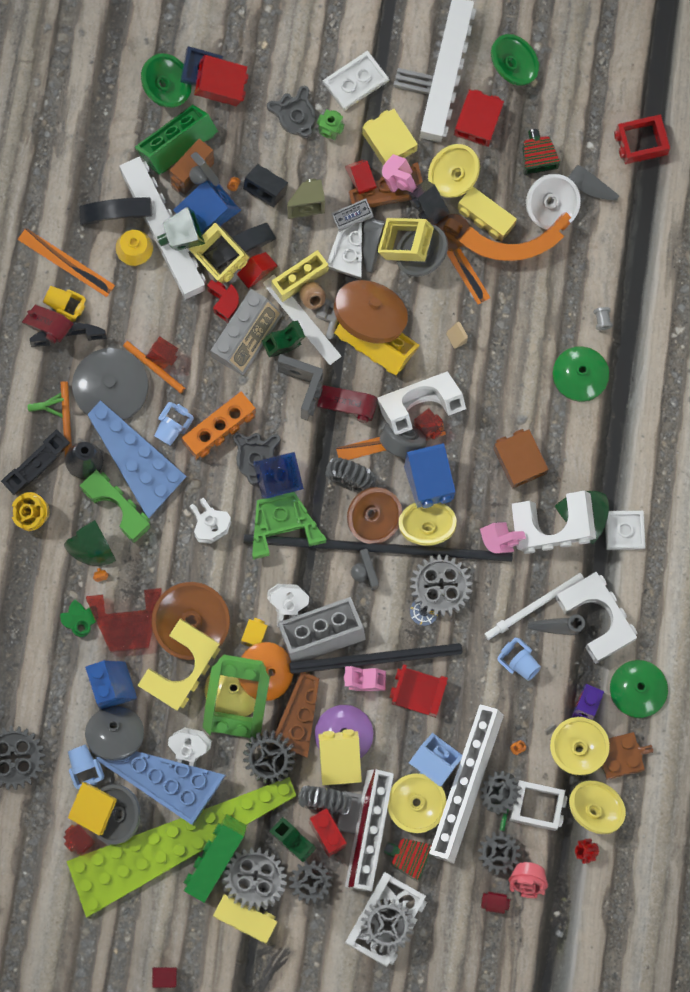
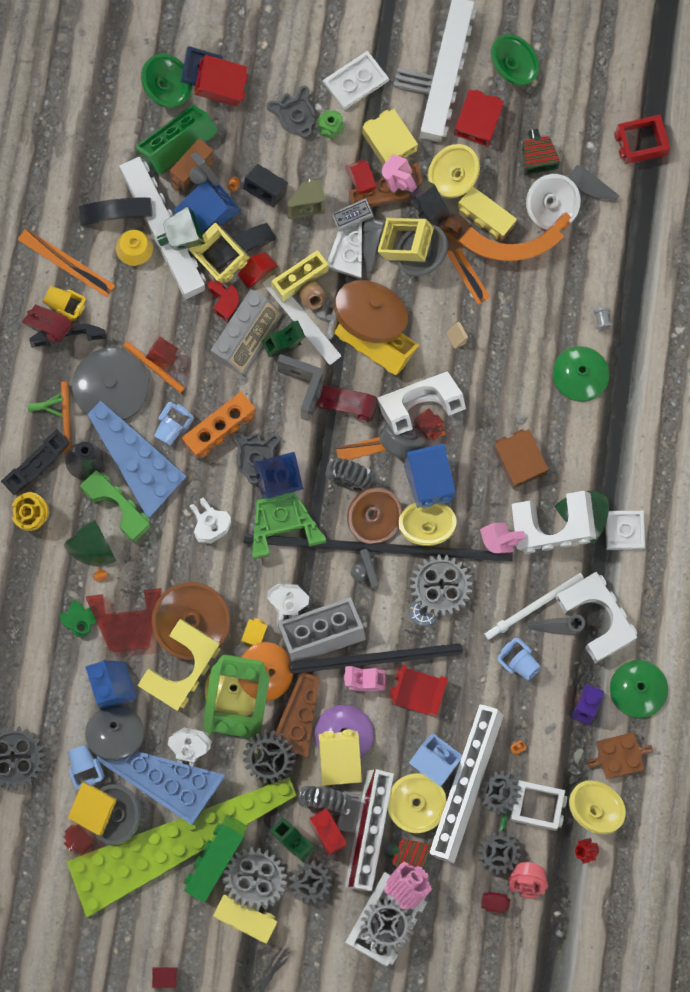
(408, 885): none -> bright pink brick
(579, 733): light yellow dish -> none

